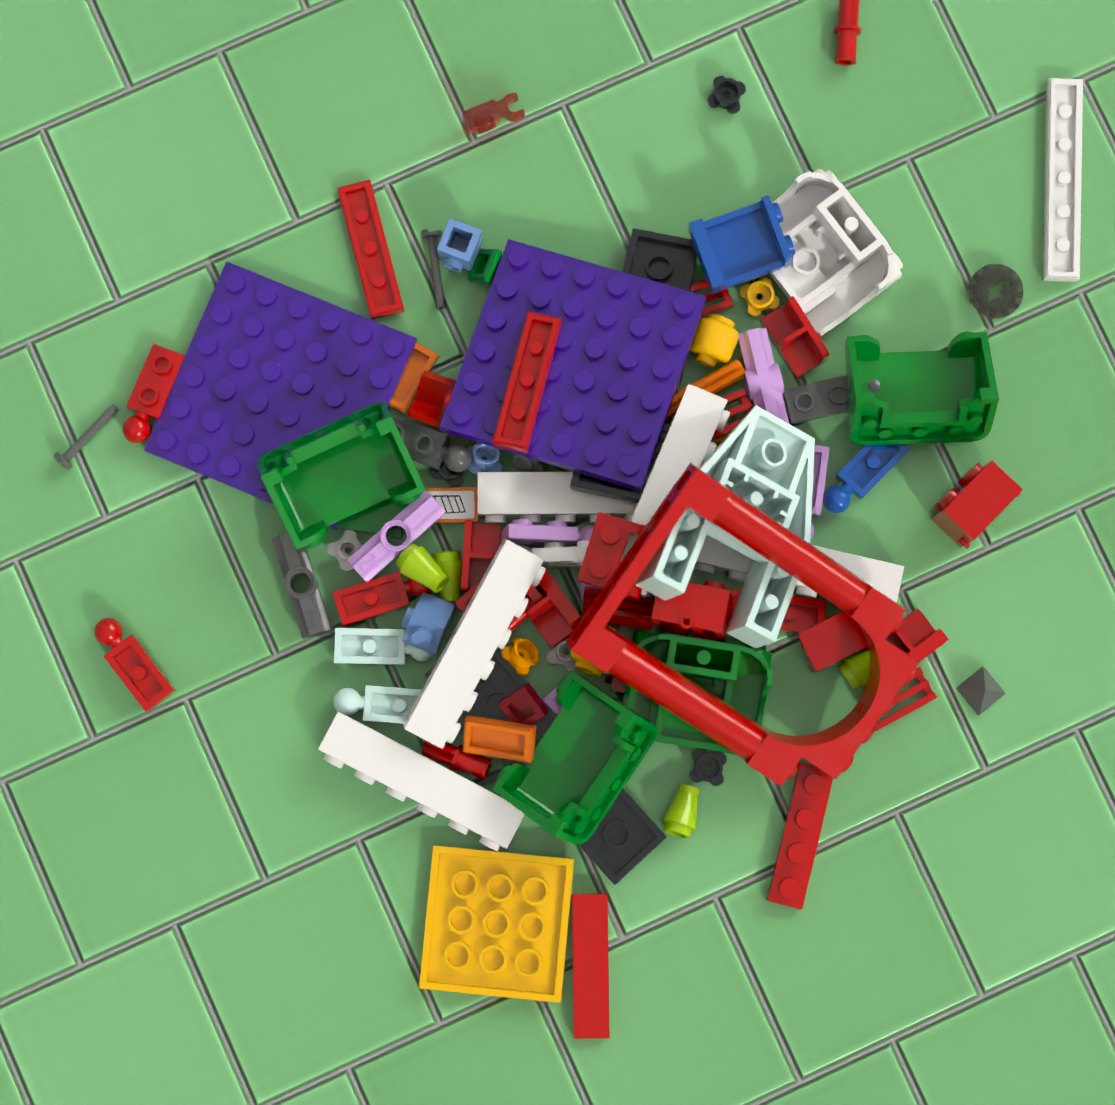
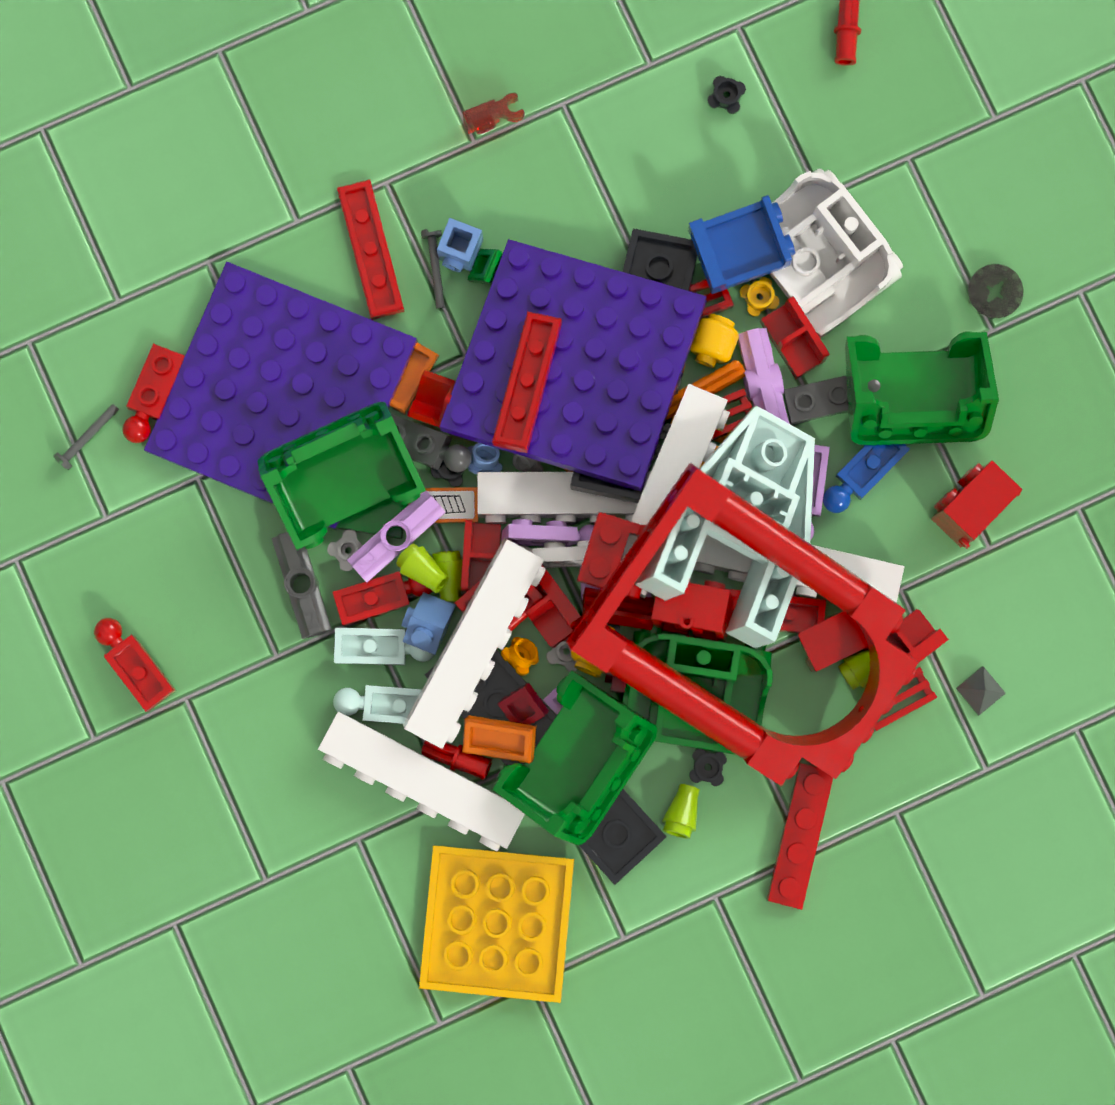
(590, 965): red tile -> none
(1063, 180): white tile -> none

